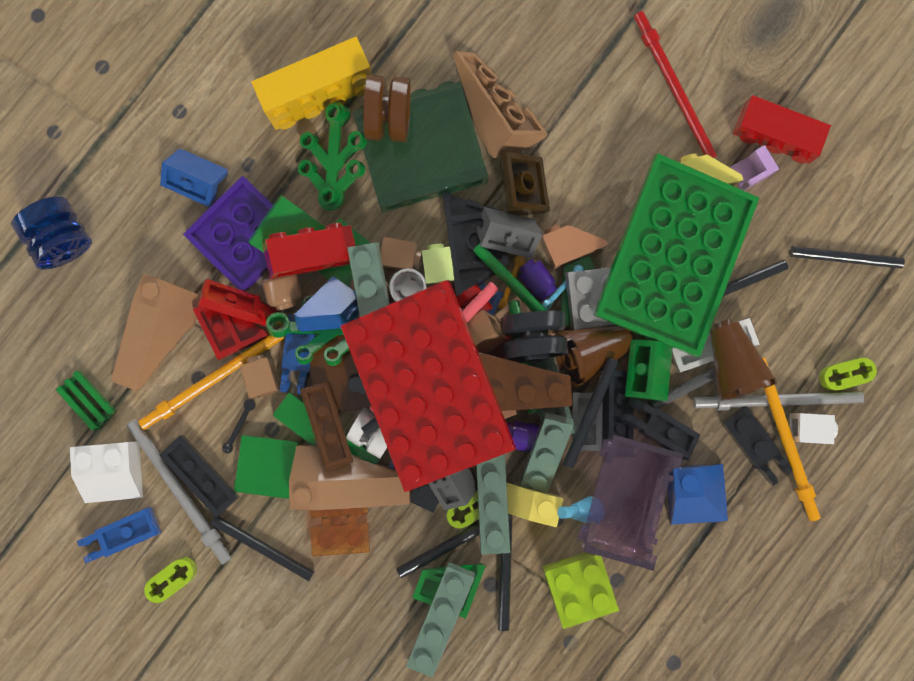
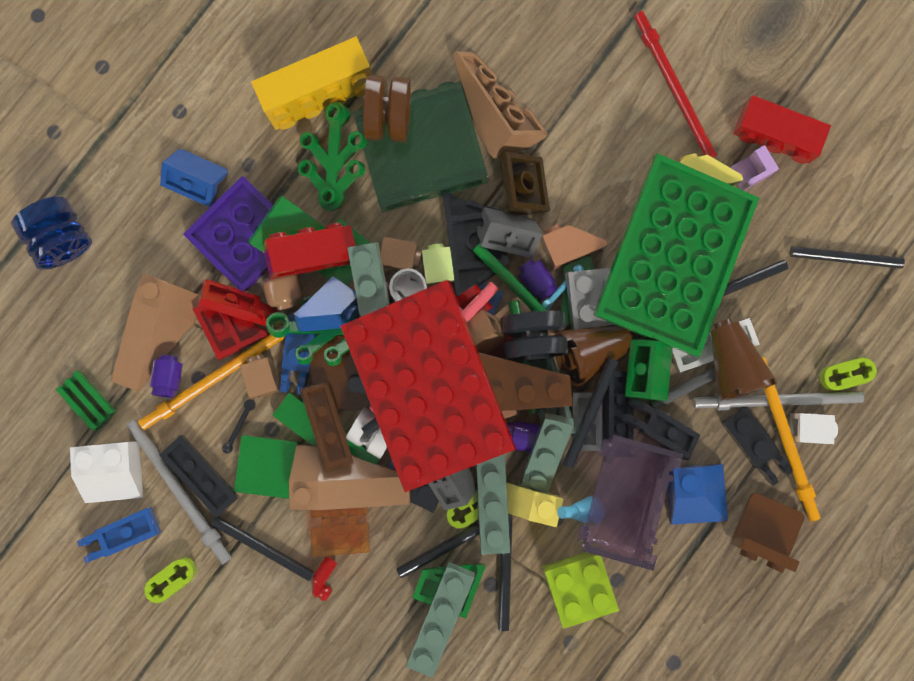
(165, 376): none -> dark purple brick
(320, 578): none -> red arm
(518, 261): light orange hinge -> none
(768, 532): none -> reddish brown bracket

